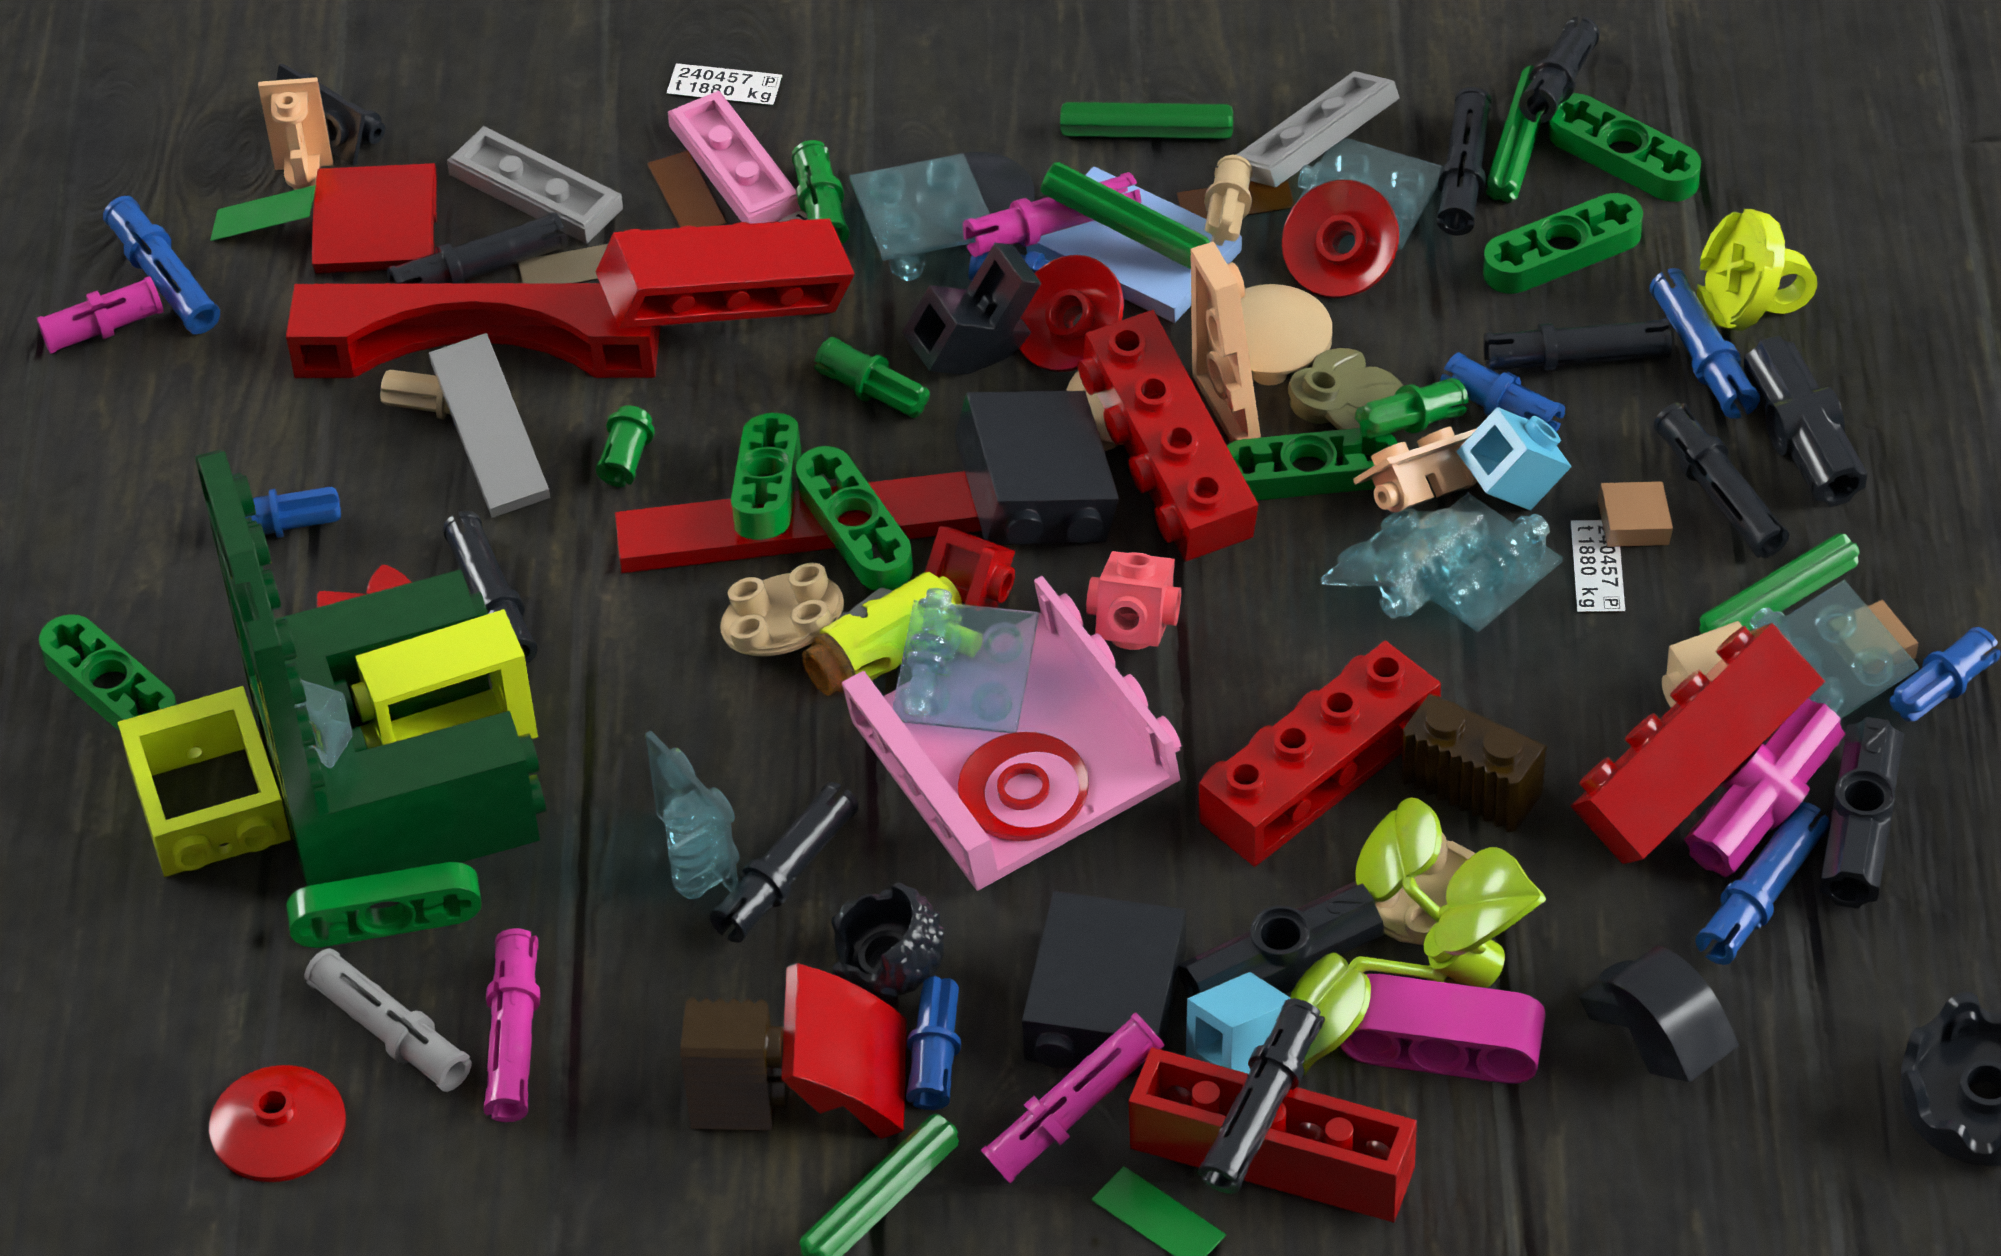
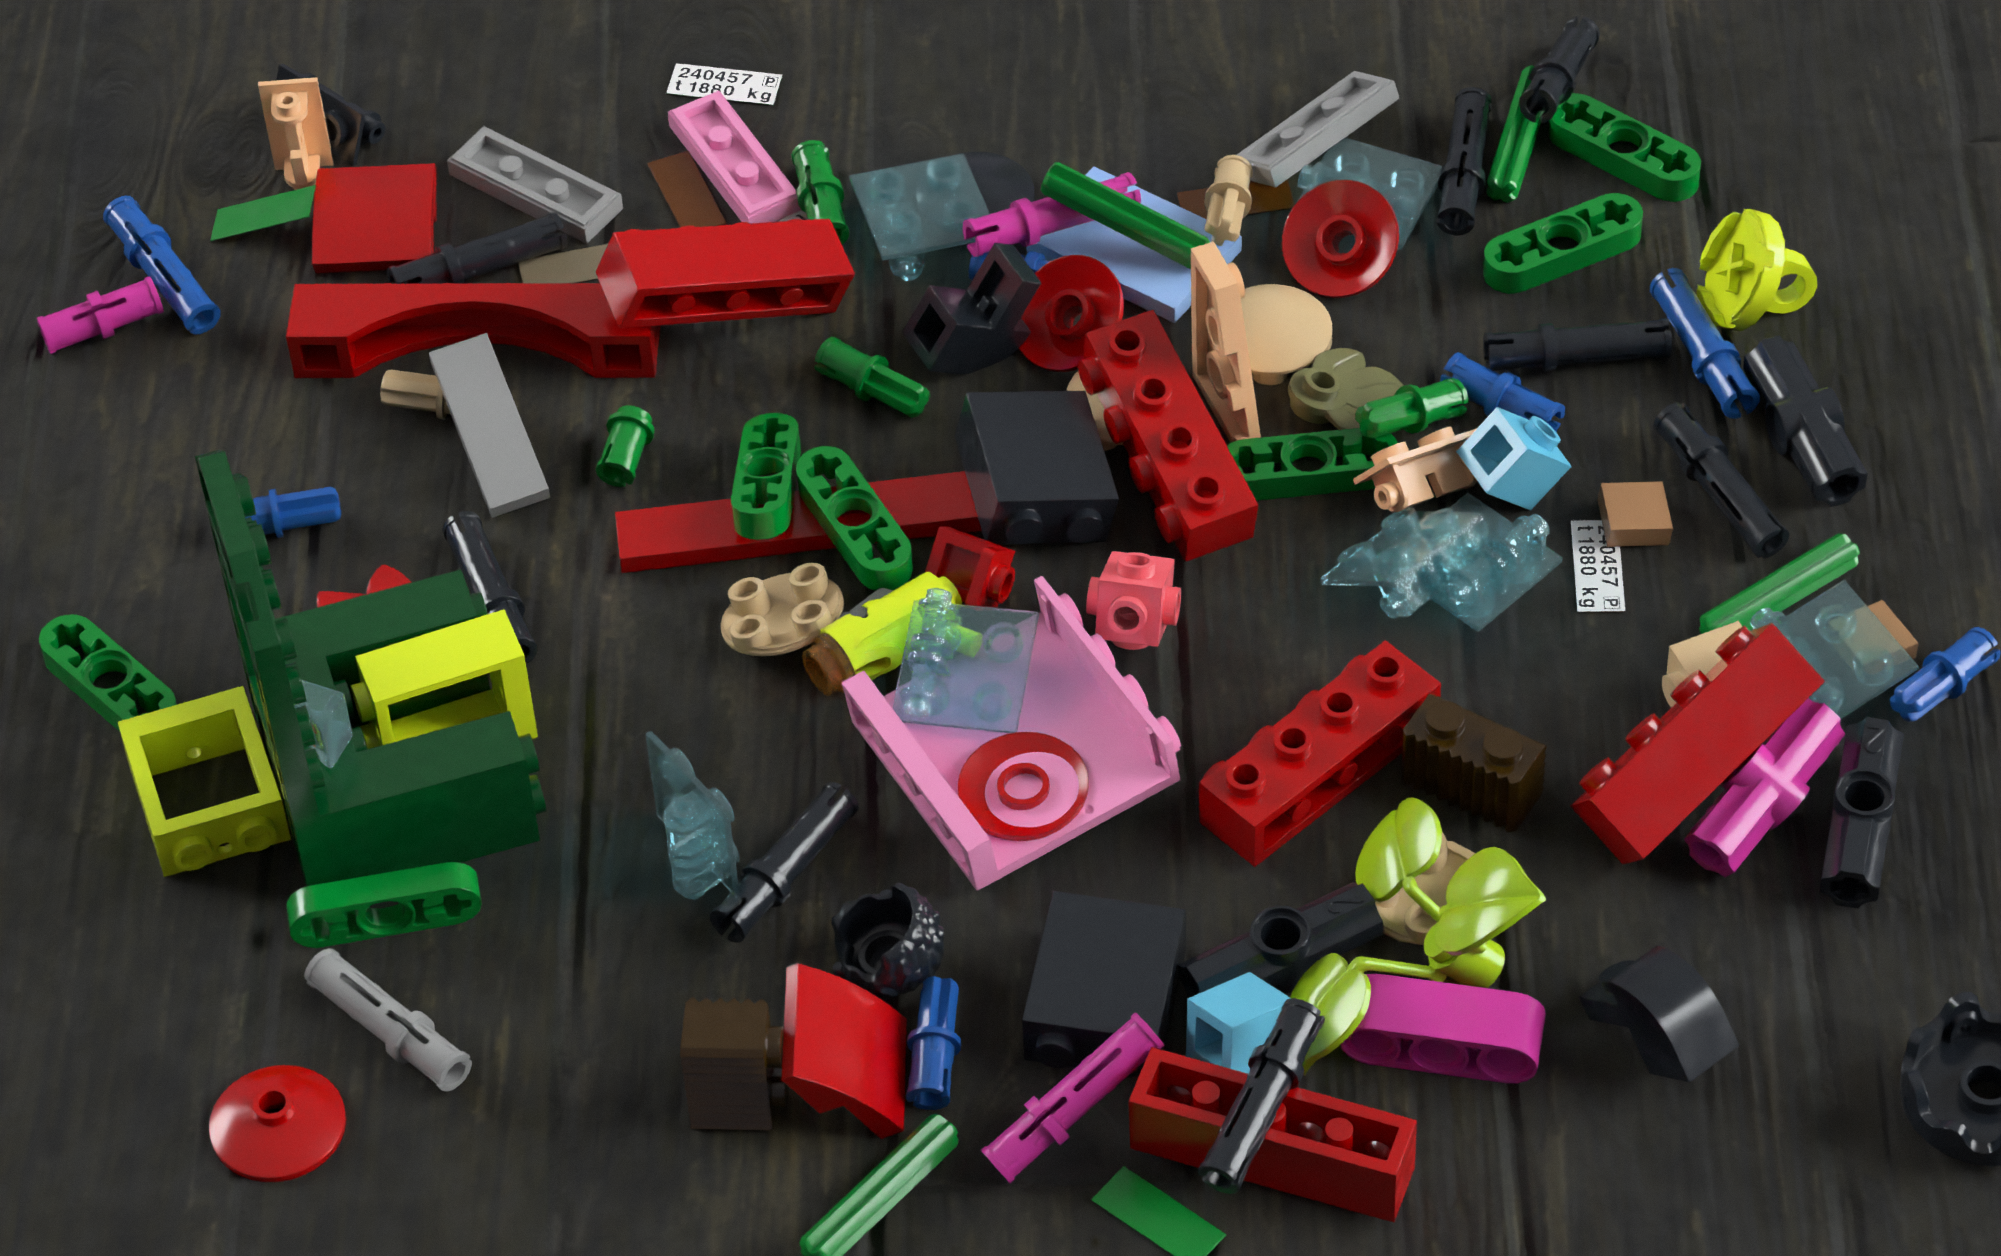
(512, 1001): dark pink pin -> none
(1146, 120): green axle -> none
(1750, 901): blue pin -> none

